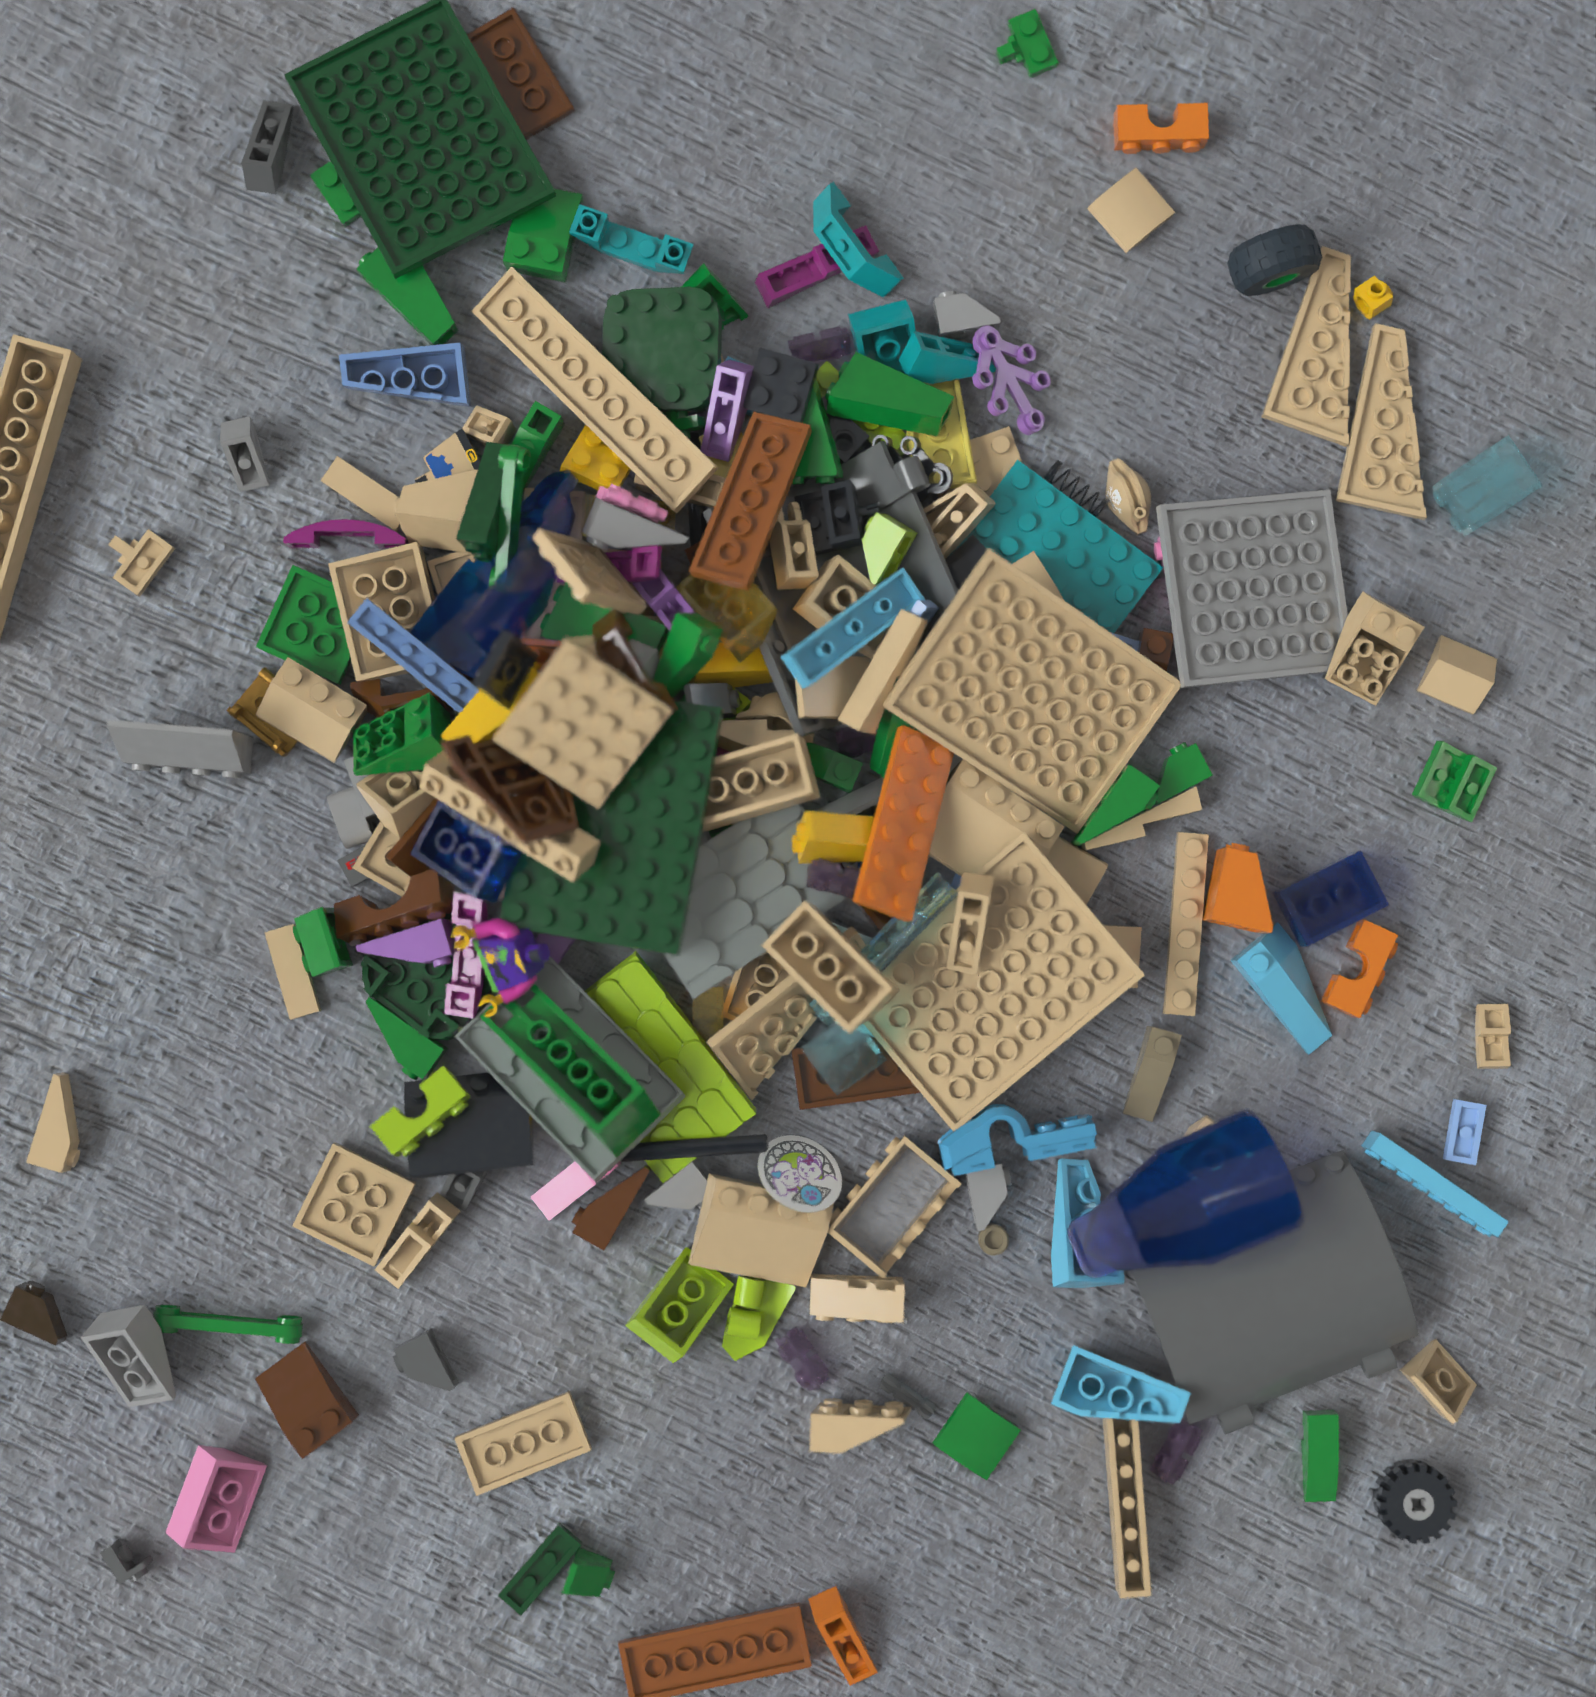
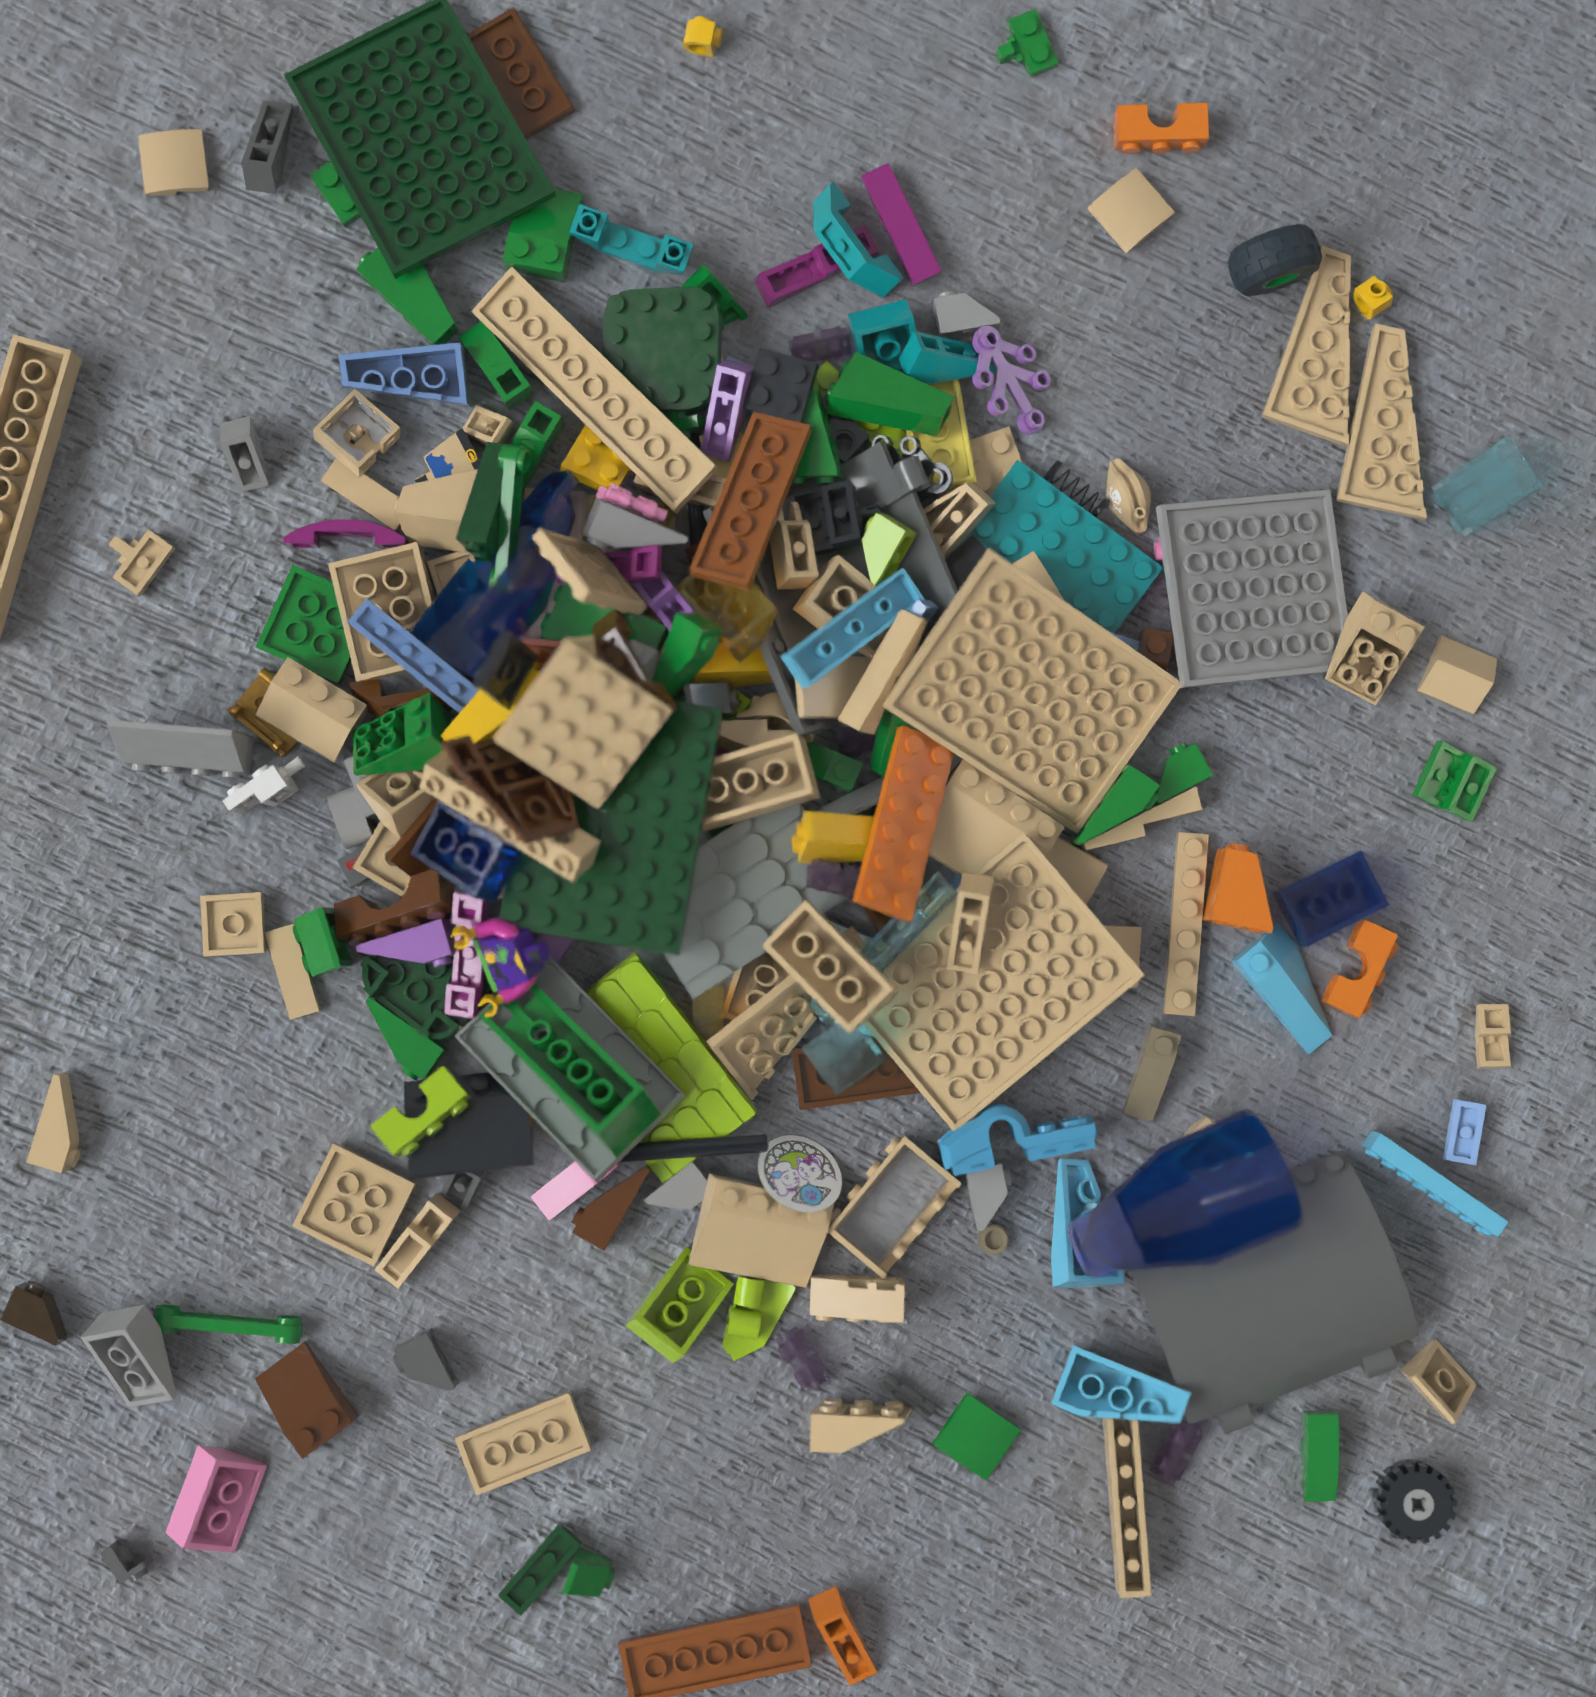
(173, 162): none -> tan slope
(233, 924): none -> tan plate
(269, 787): none -> white plate
(348, 423): none -> tan piece
(496, 365): none -> green slope
(702, 36): none -> yellow plate
(900, 224): none -> magenta slope

